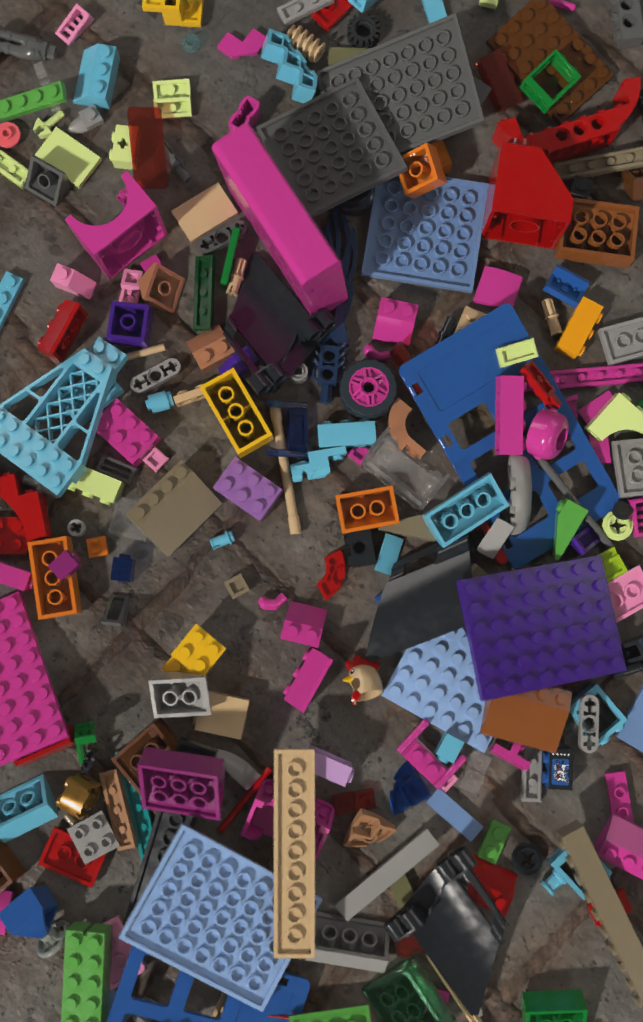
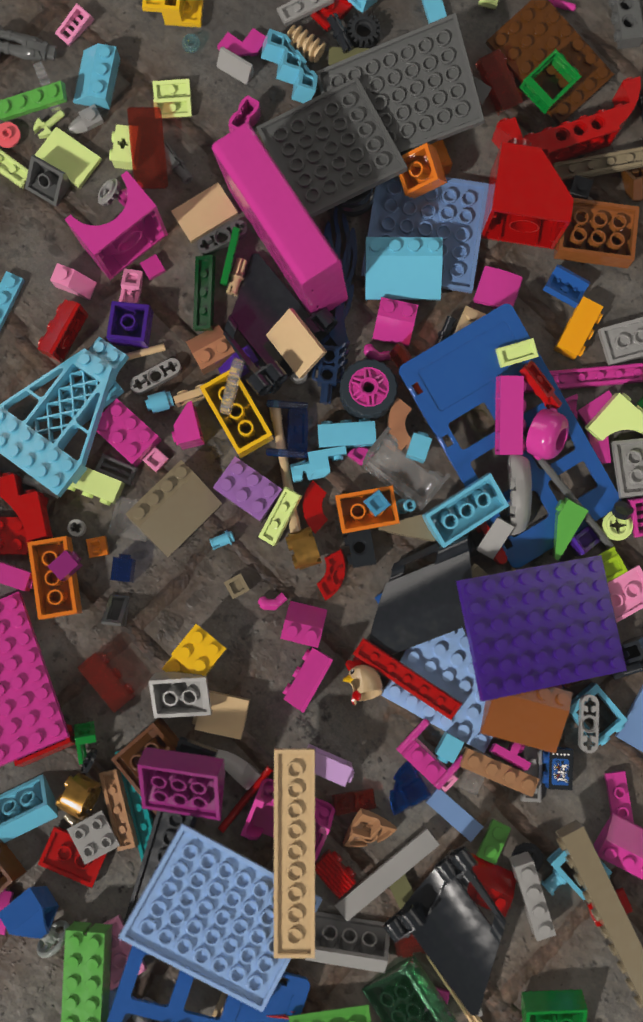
(107, 681): none -> clear red brick
(108, 192): none -> light grey gear
(161, 287): nougat slope -> none
(188, 428): none -> dark pink slope
(232, 386): none -> clear beam
(235, 65): none -> light grey slope
(280, 516): none -> yellowish green tile
(296, 343): none -> tan tile
(304, 548): none -> pearl gold brick
(313, 507): none -> red tile
(334, 873): none -> red brick
(340, 33): none -> black pin
(377, 503): none -> dark azure tile
(388, 553): medium azure slope -> none
(403, 268): none -> medium azure slope
(404, 505): none -> medium azure pin
(407, 678): none -> red tile
(418, 447): none -> medium azure brick
(499, 772): none -> medium nougat plate
(533, 896): none -> light grey arch
(551, 317): tan axle -> none

